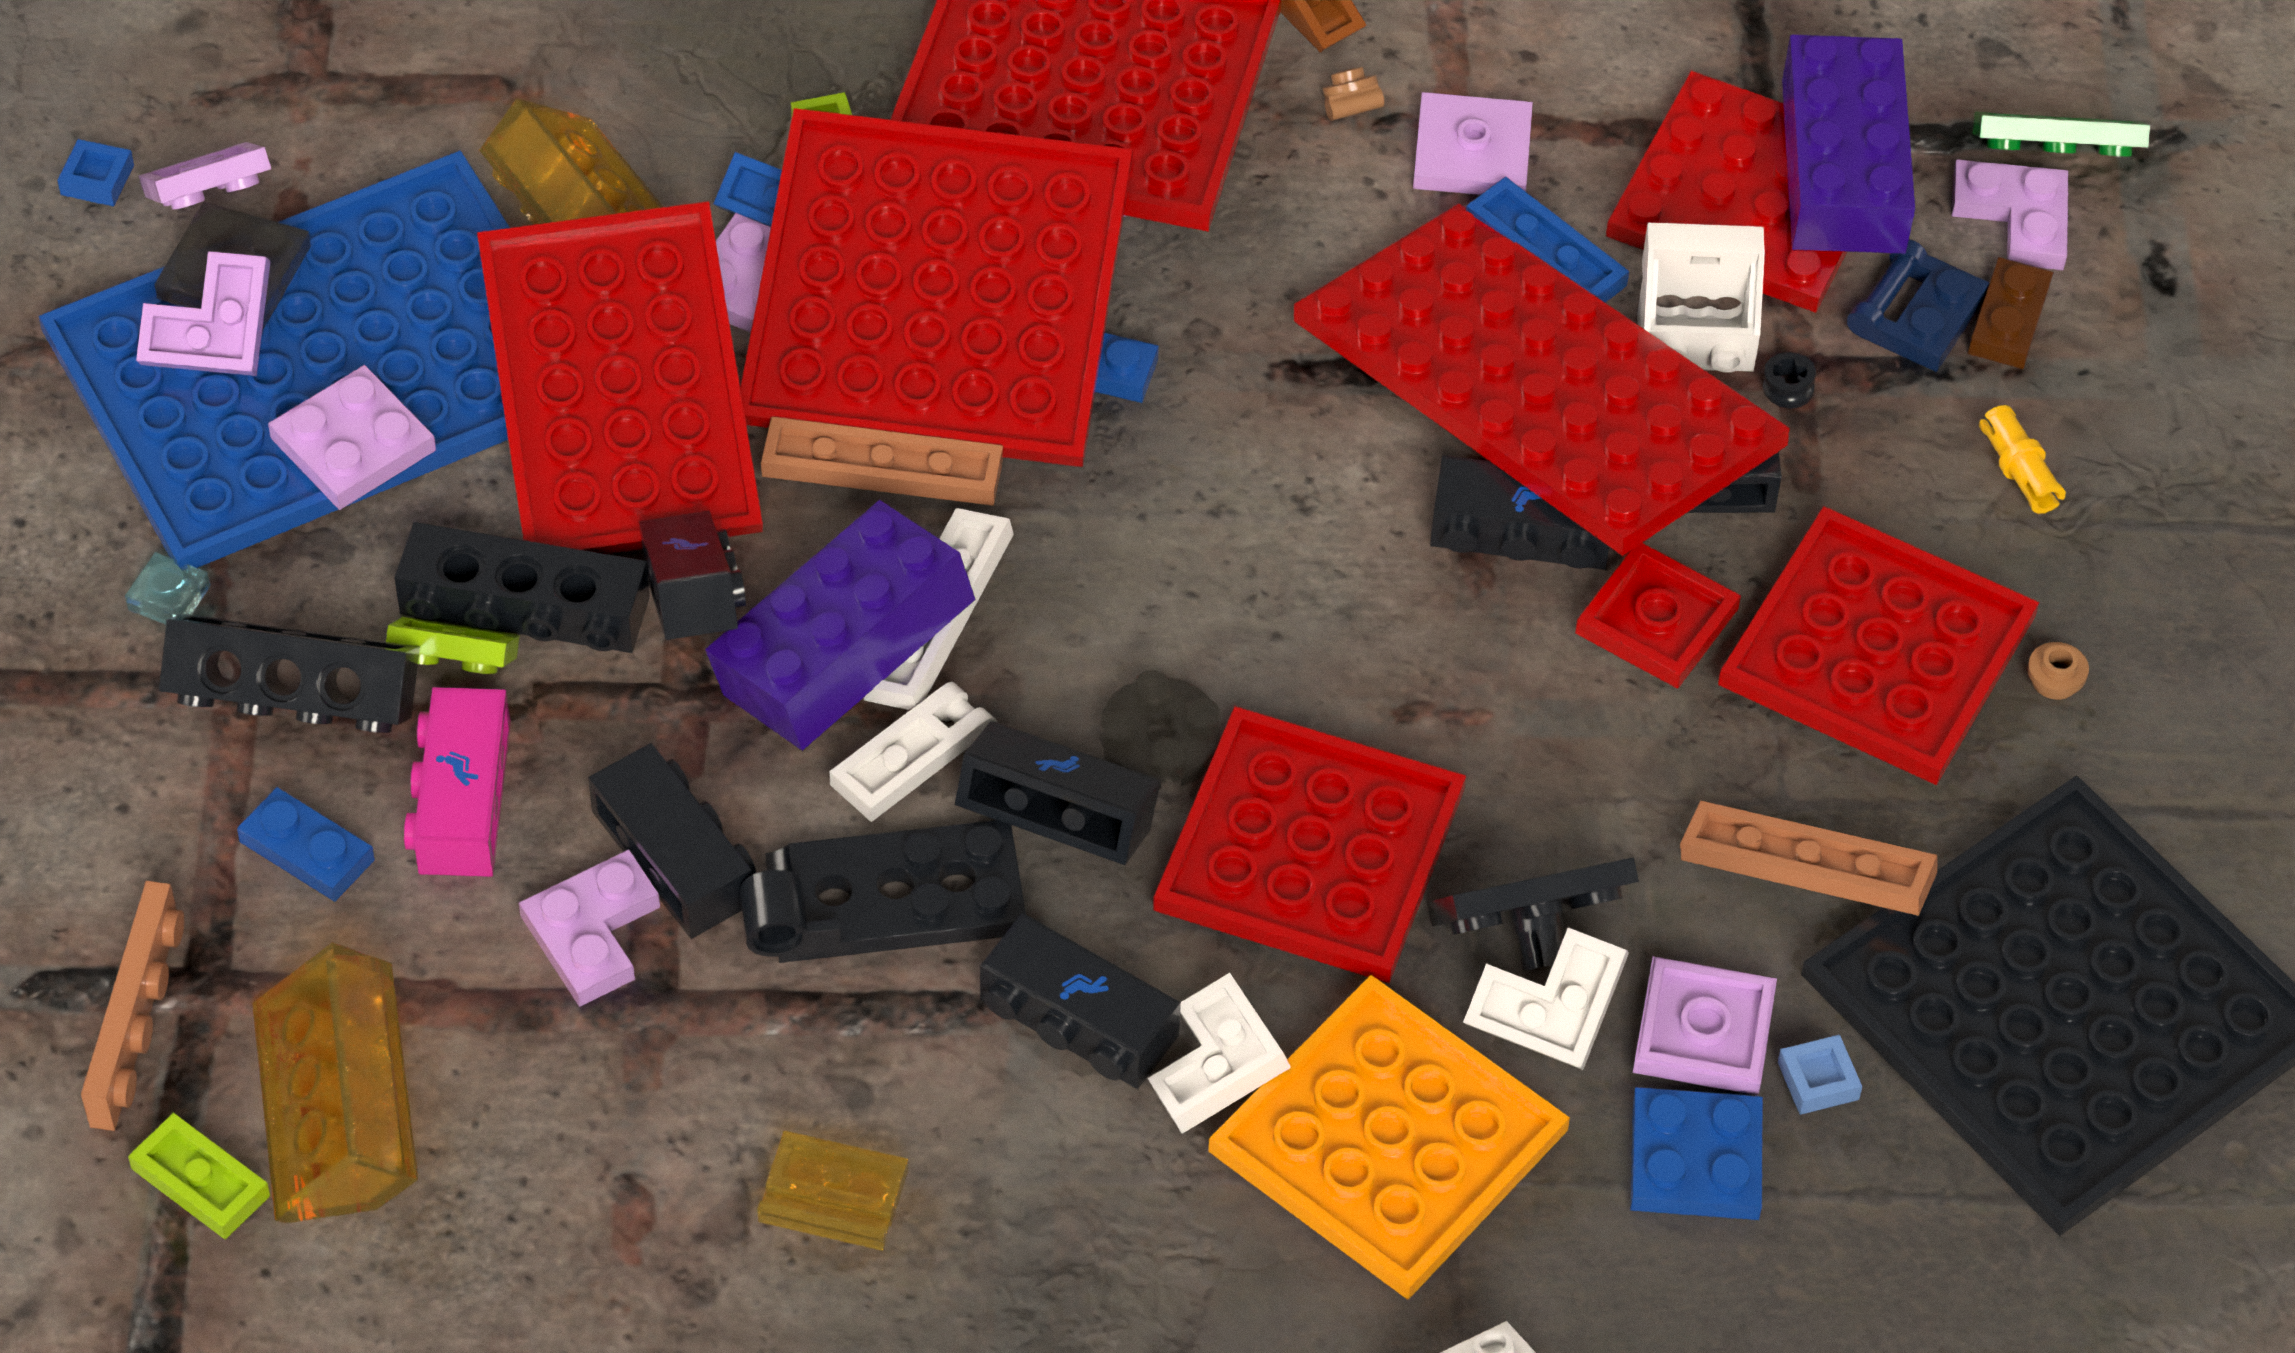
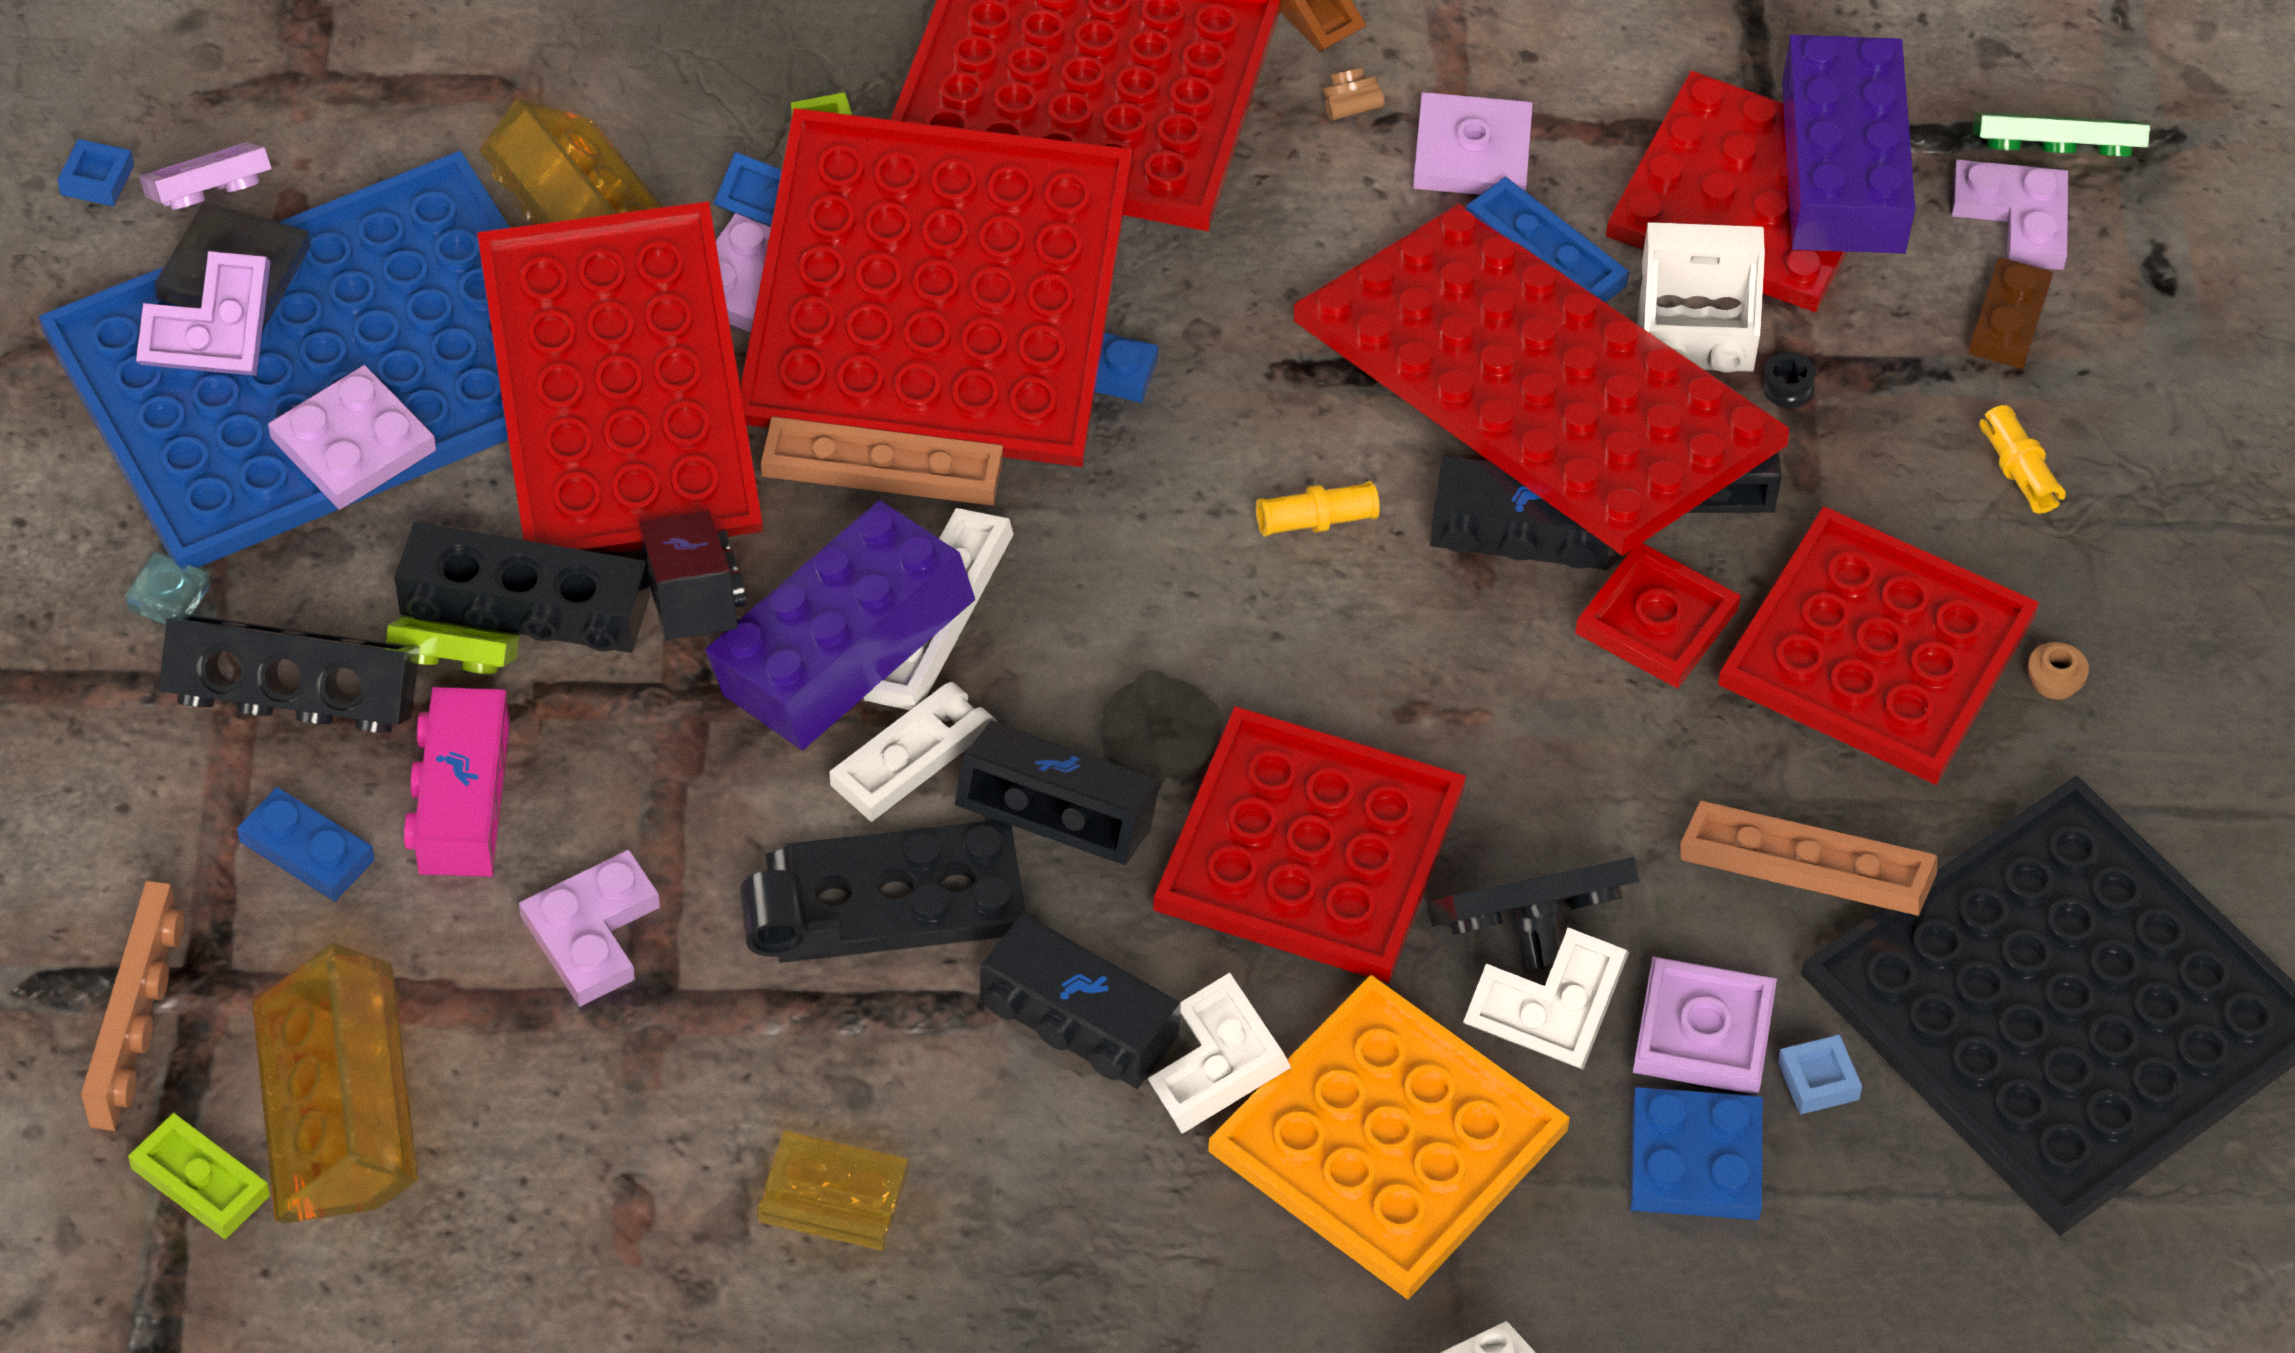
(672, 838): black brick -> none
(1317, 508): none -> yellow pin
(1932, 317): dark blue plate -> none

